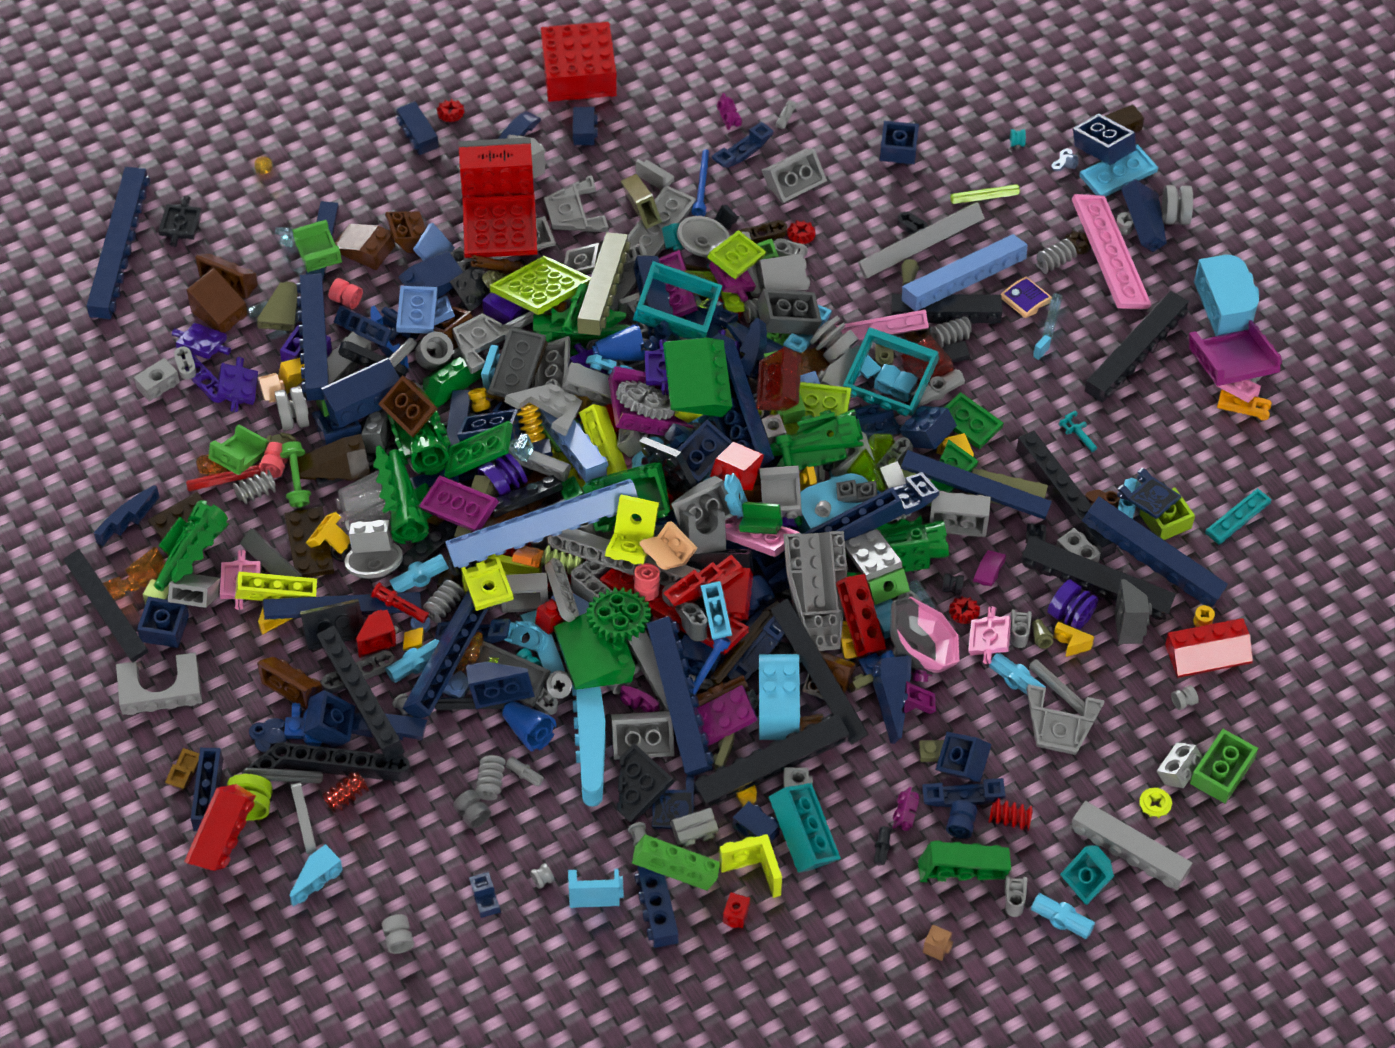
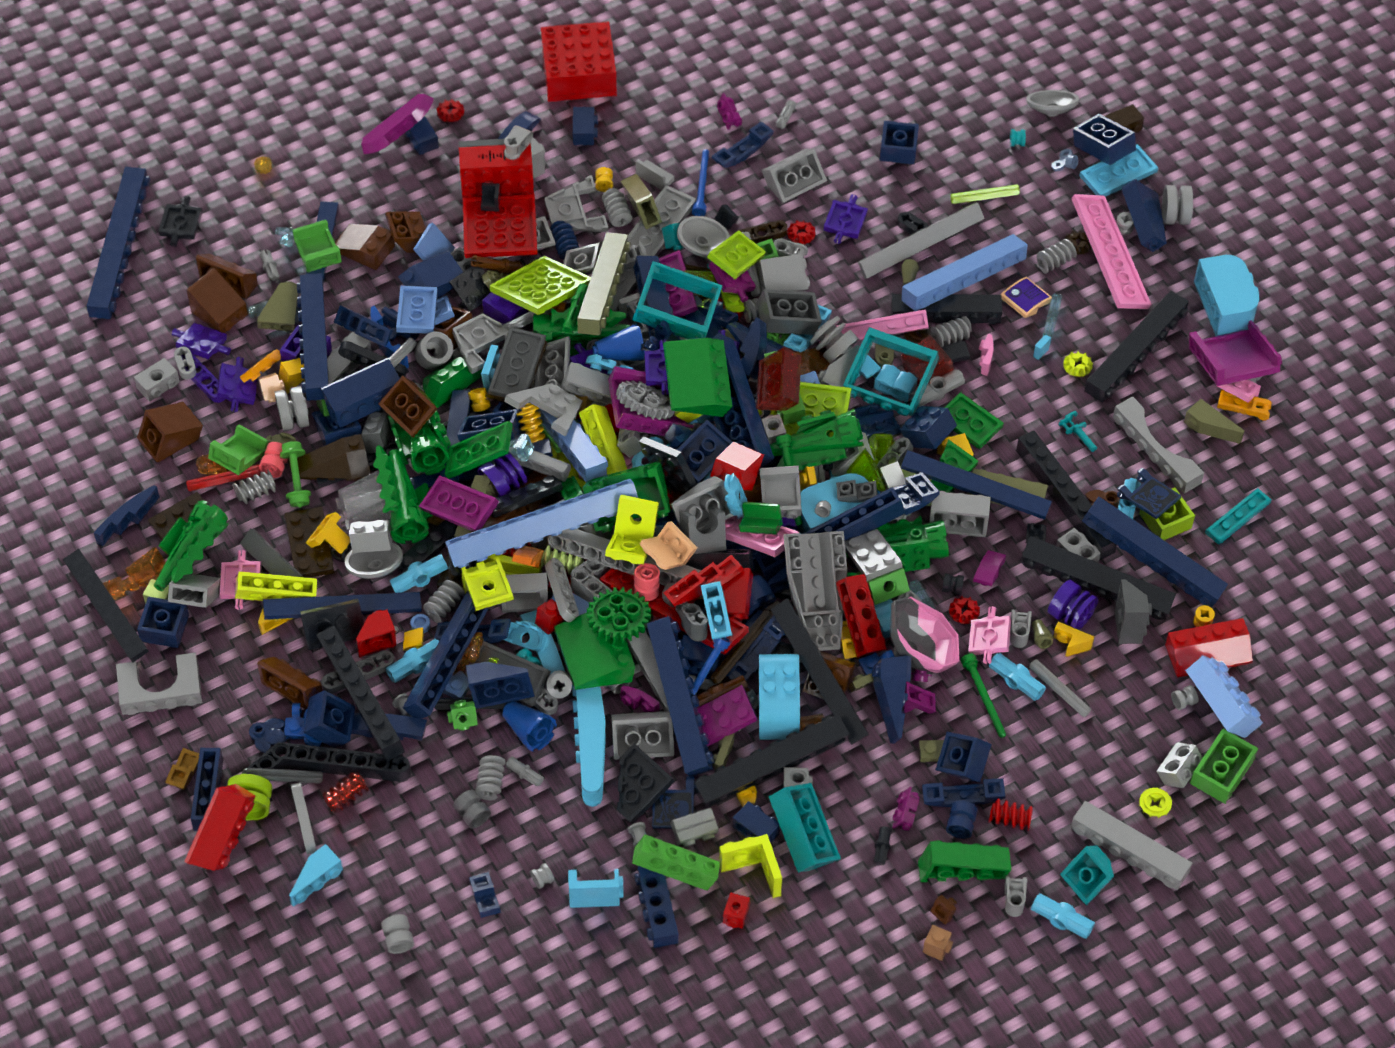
(168, 430): none -> reddish brown slope
(263, 365): none -> light orange hinge
(269, 265): none -> light grey axle
(345, 293): coral wheel -> none
(390, 597): red pin -> none
(397, 124): none -> magenta brick
(468, 713): none -> bright green brick
(490, 197): none -> black panel
(517, 141): none -> light grey piece
(563, 237): none -> dark blue piece
(603, 179): none -> yellow wheel
(616, 207): none -> light grey piece
(845, 219): none -> dark purple plate
(944, 909): none -> reddish brown tile
(969, 663): none -> green piece
(986, 348): none -> bright pink slope
(1052, 101): none -> light grey dish
(1060, 729): light grey wing -> none
(1081, 369): none -> neon yellow gear
(1182, 471): none -> light grey arch
(1211, 422): none -> olive slope
(1224, 696): none -> light blue piece

